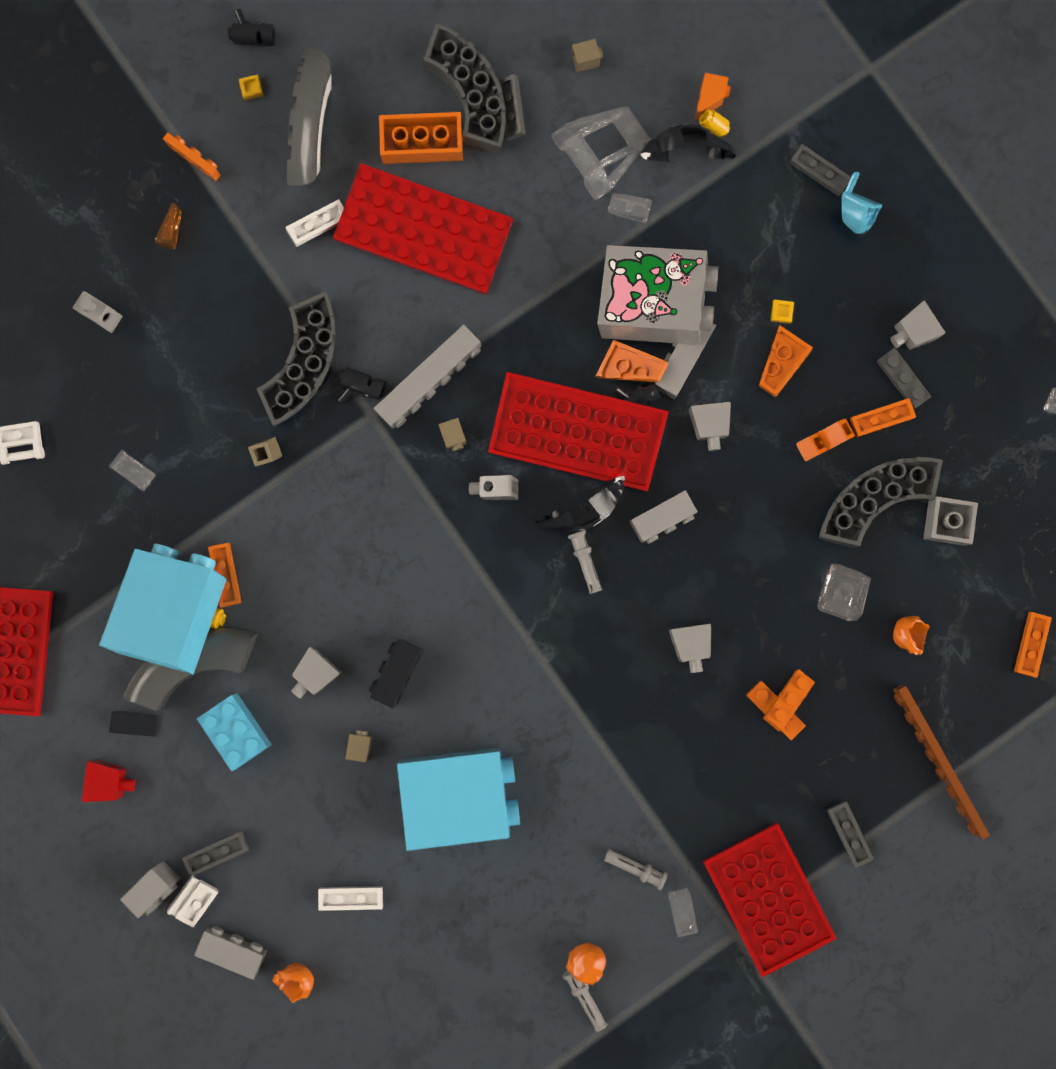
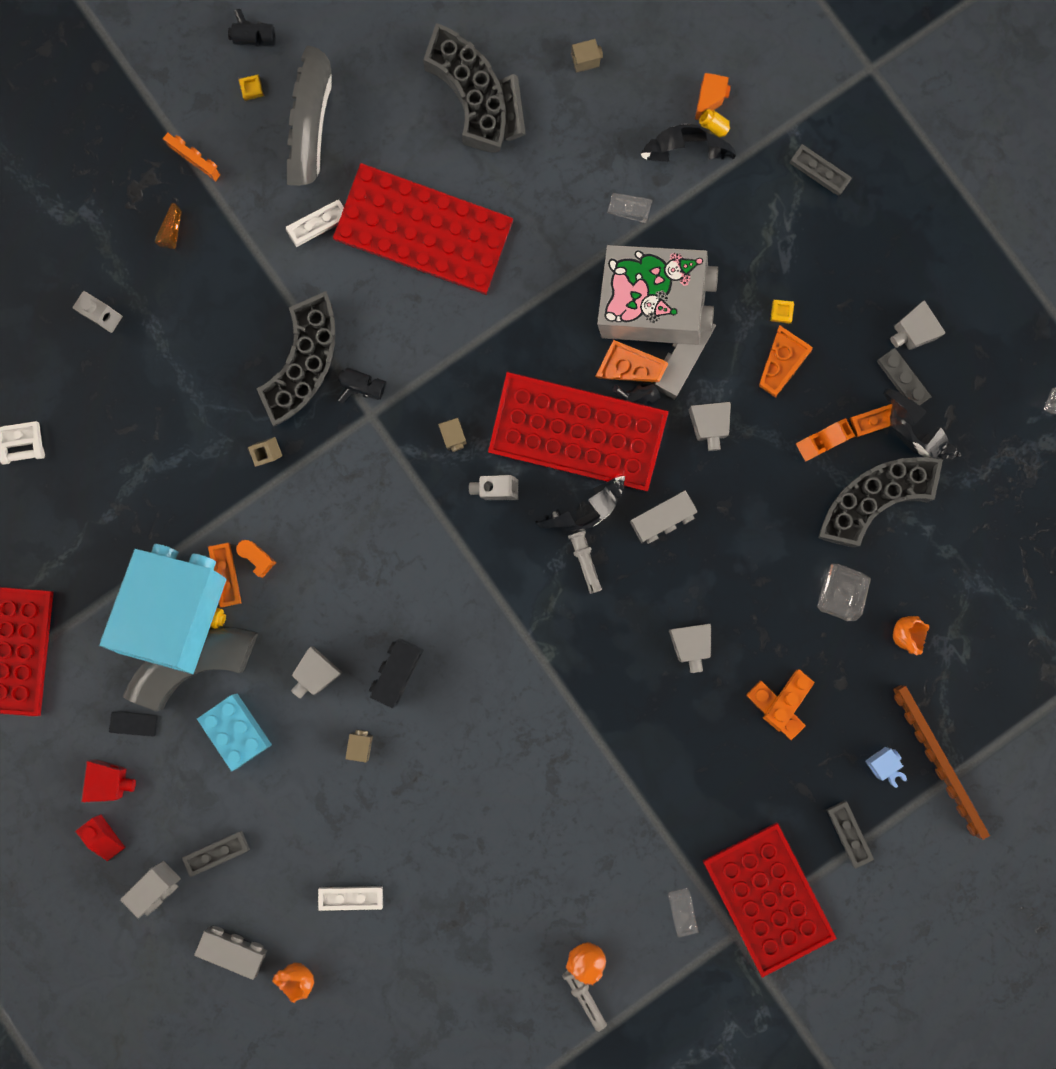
(100, 838): none -> red slope
(132, 470): clear slope -> none
(192, 901): white plate -> none
(256, 556): none -> orange leg
(421, 138): orange brick -> none
(428, 376): light grey brick -> none
(456, 798): medium azure brick -> none
(592, 169): clear windscreen -> none
(646, 872): light grey pin -> none
(857, 211): medium azure piece -> none
(886, 765): none -> light blue brick
(906, 414): none -> black animal
(950, 521): light grey brick -> none
(1032, 644): orange plate -> none

